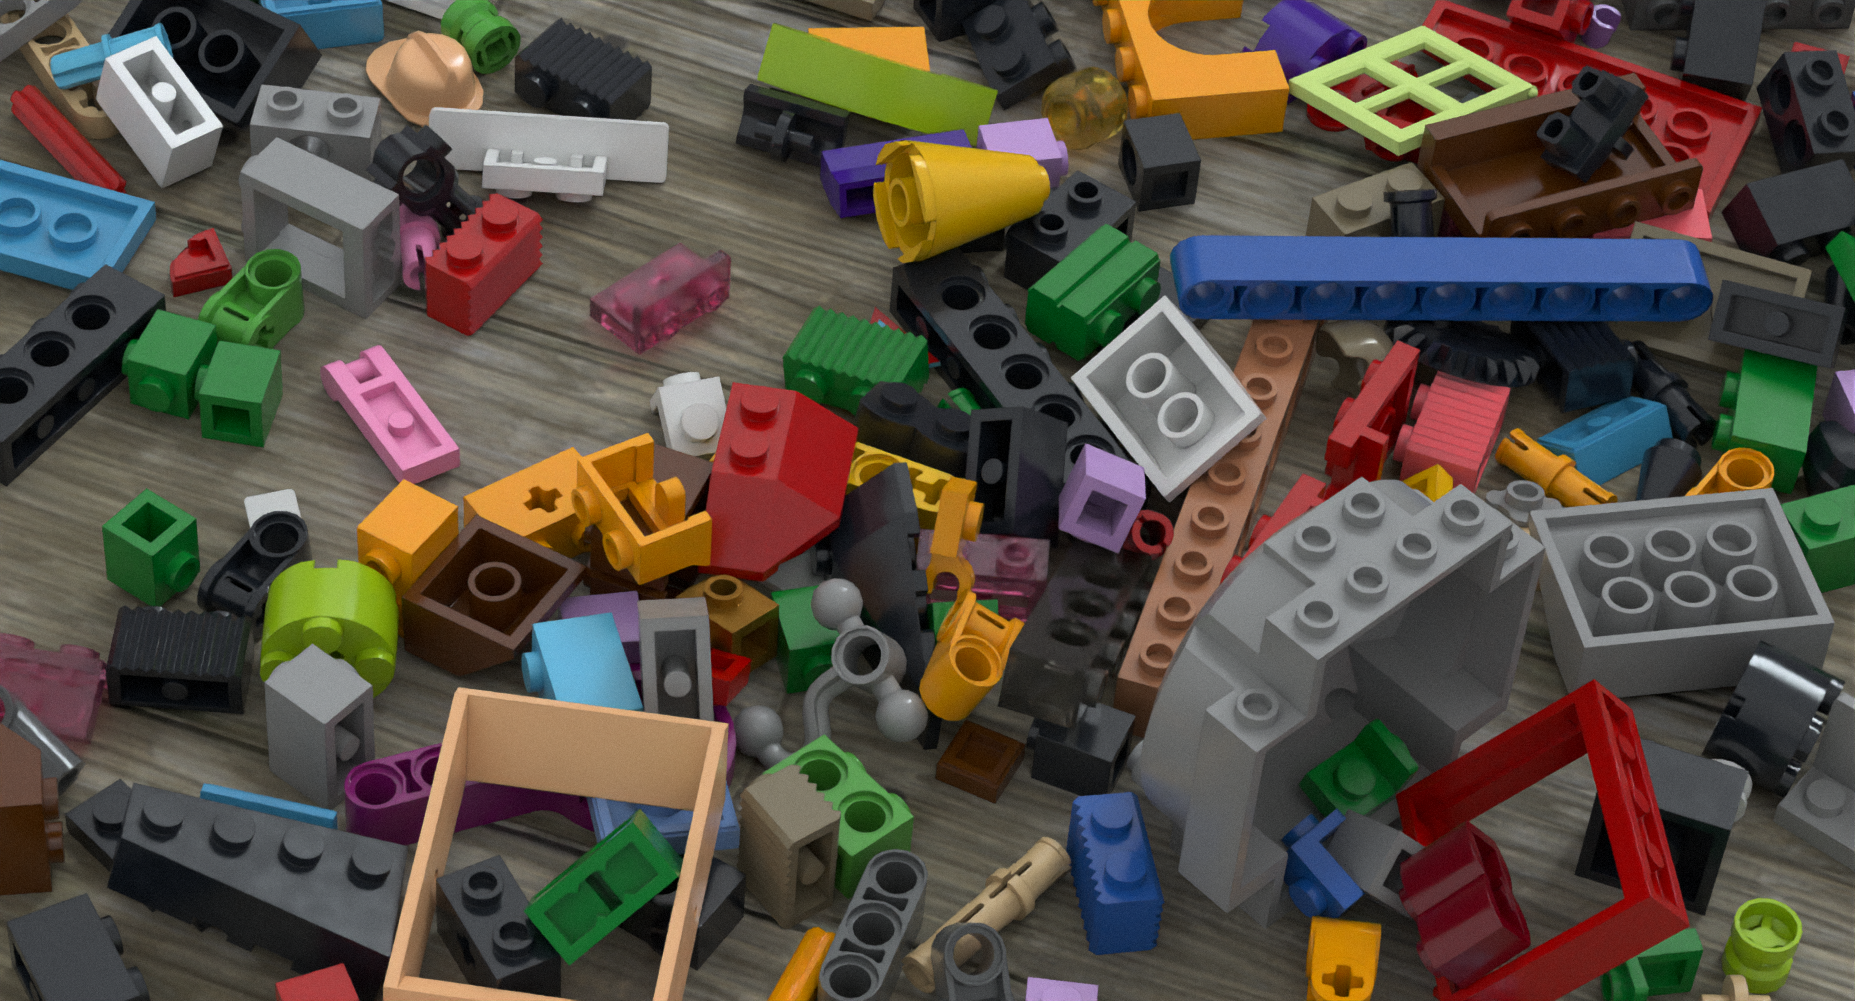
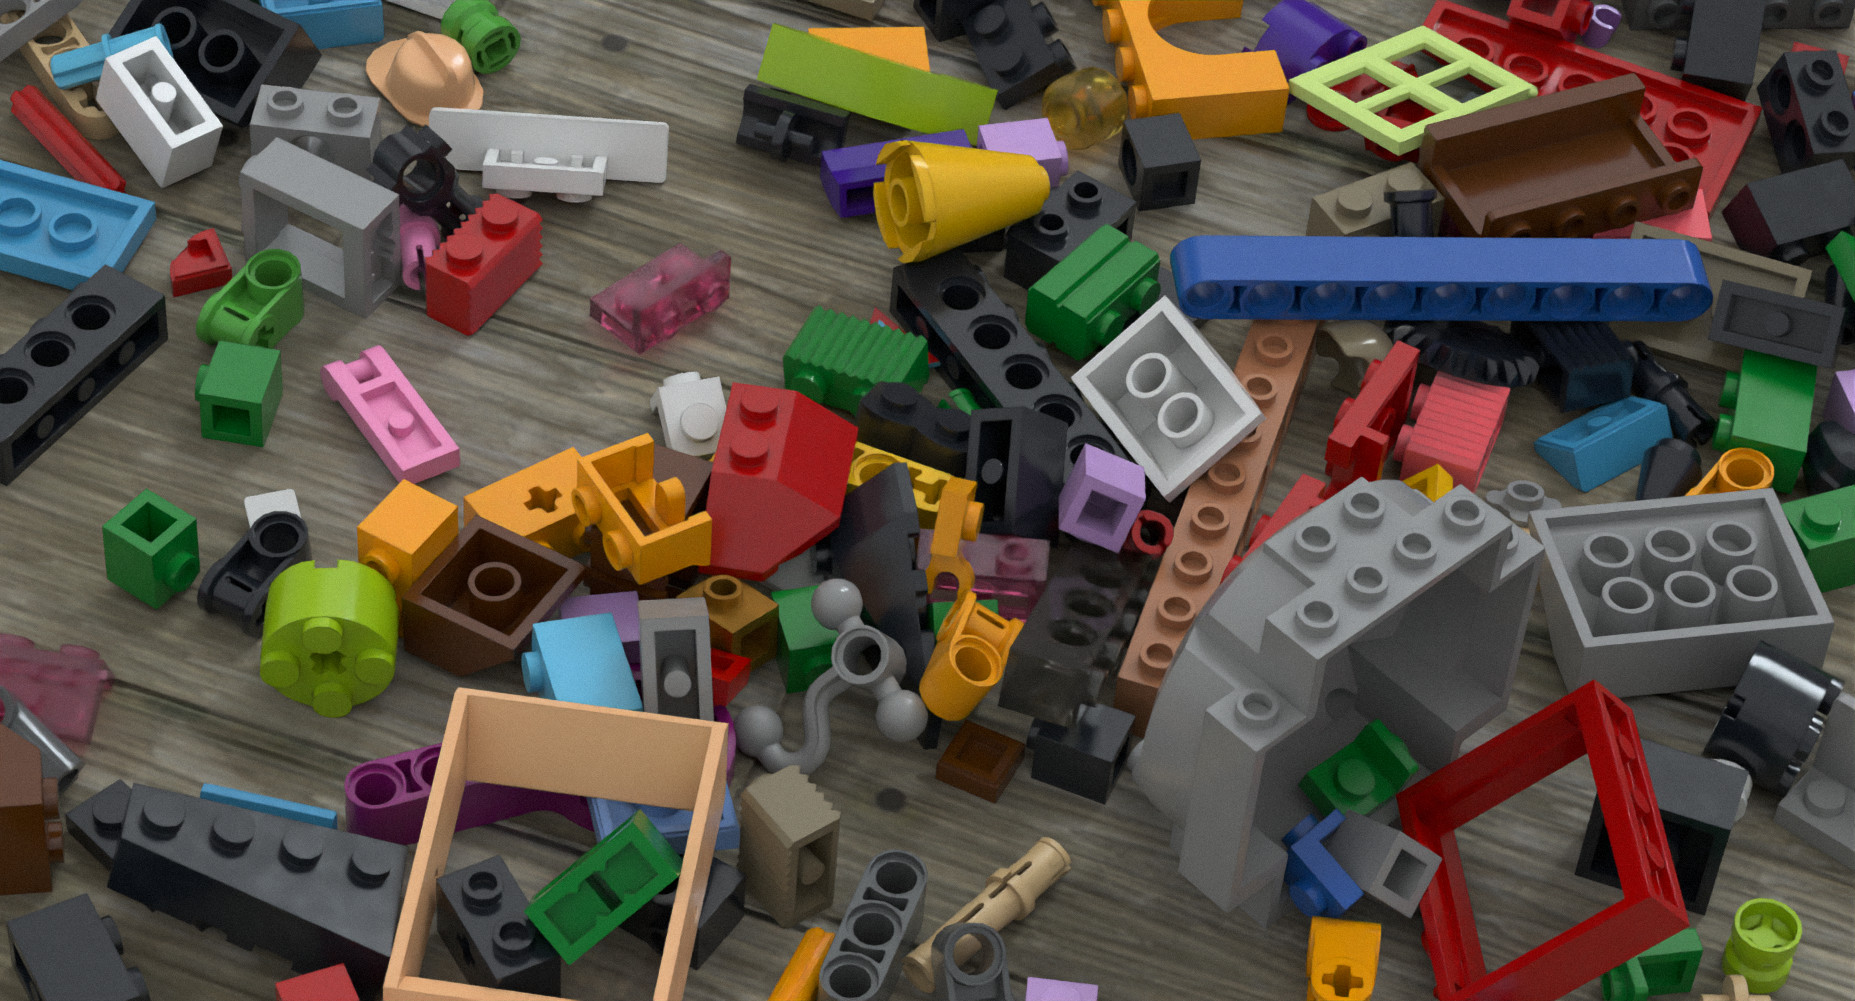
(166, 363): green brick -> none
(180, 660): black brick -> none
(318, 724): light grey brick -> none
(582, 75): black brick -> none
(869, 814): bright green brick -> none
(1114, 873): blue brick -> none
(1463, 906): dark red brick -> none
(1550, 471): light orange pin -> none
(1594, 127): black hips -> none

